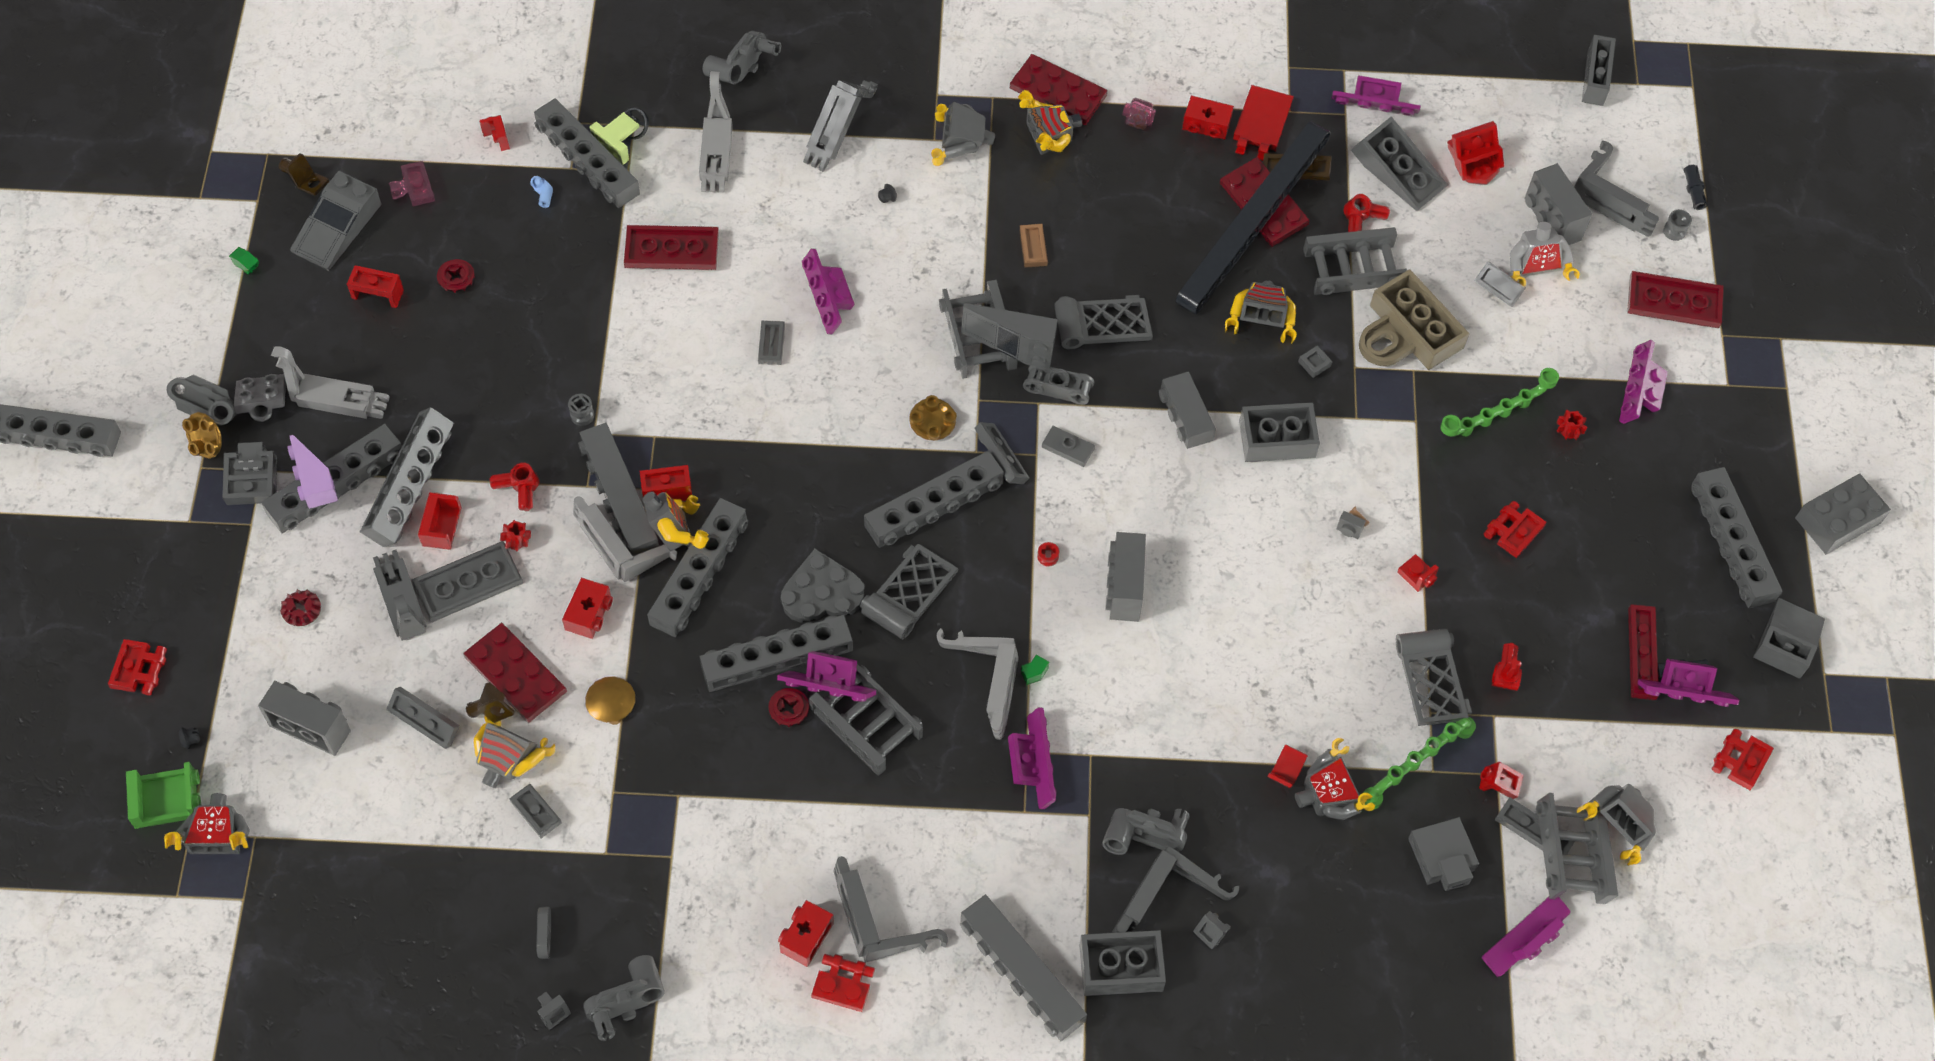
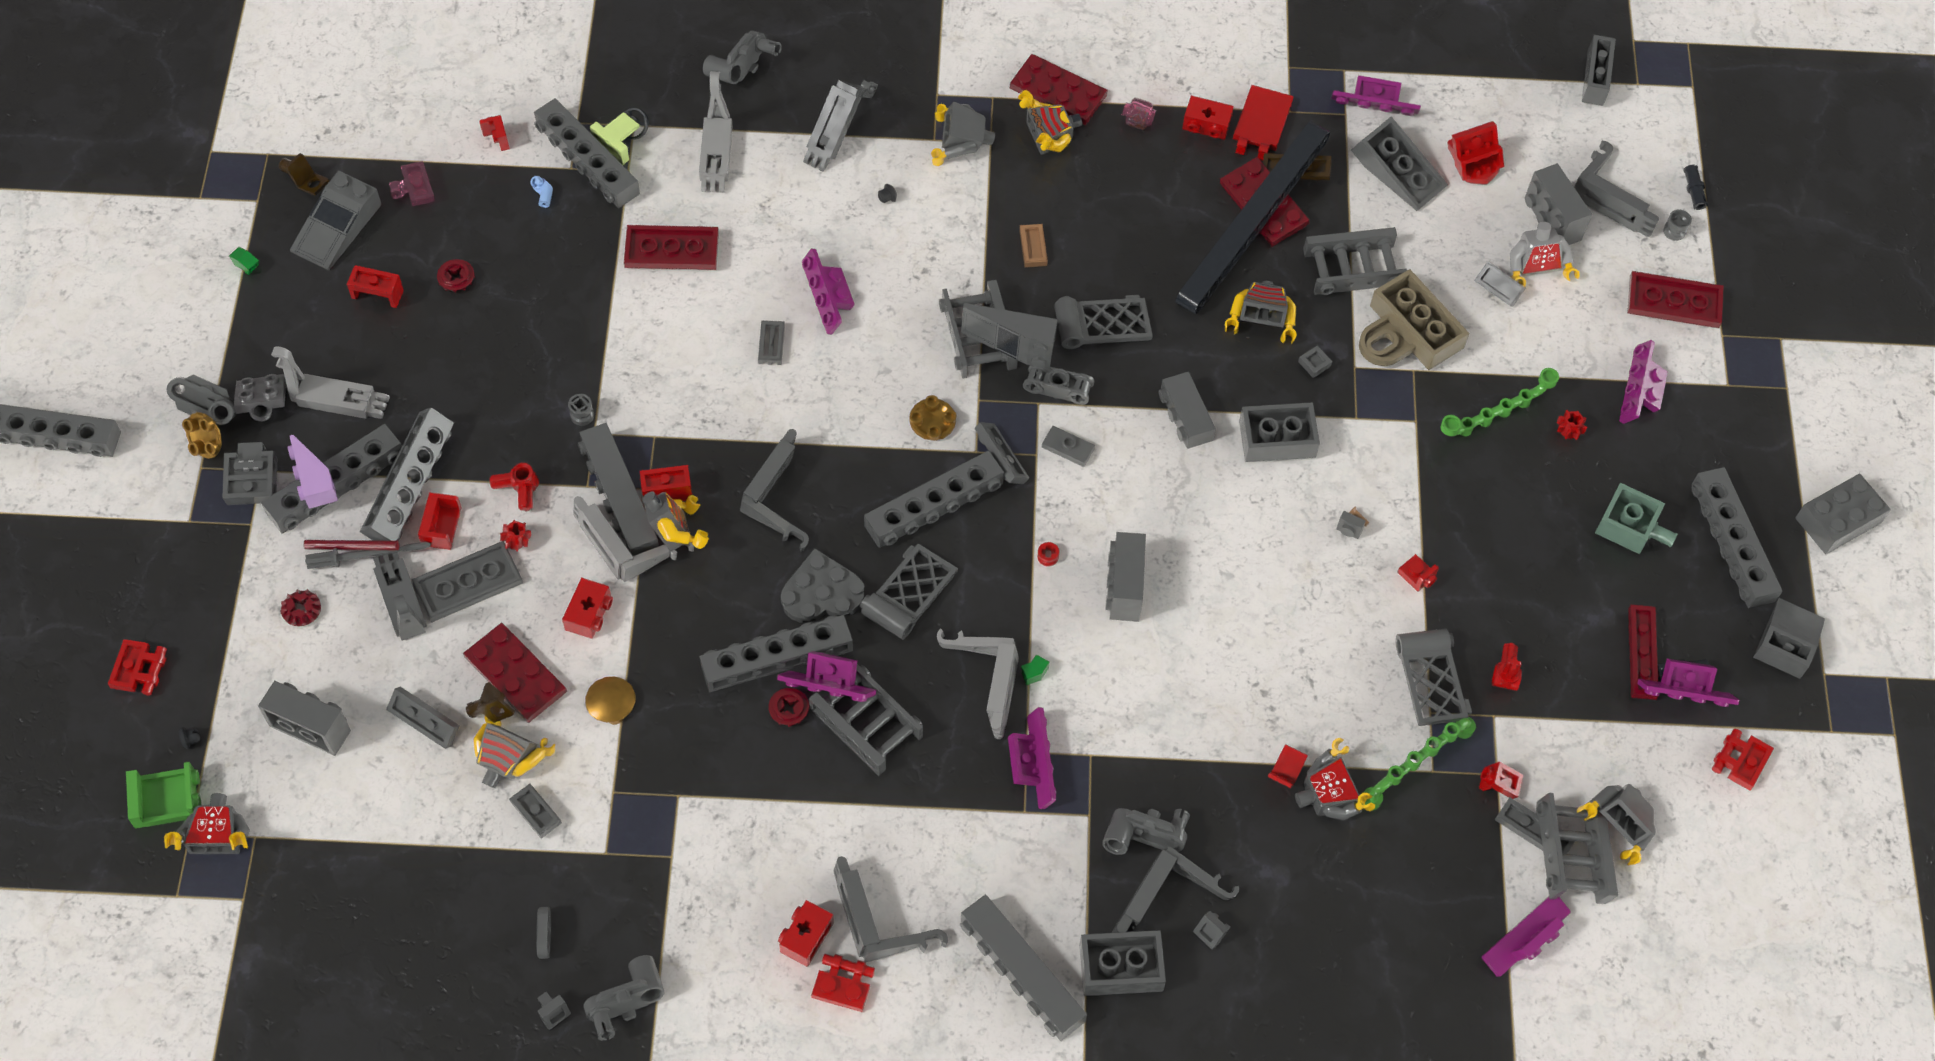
(333, 557): none -> dark grey piece
(351, 545): none -> dark red bar
(673, 620): dark grey brick -> none
(763, 483): none -> dark grey hinge
(1367, 209): red axle -> none
(1444, 853): dark grey piece -> none
(1520, 534): red plate -> none
(1632, 520): none -> sand green brick

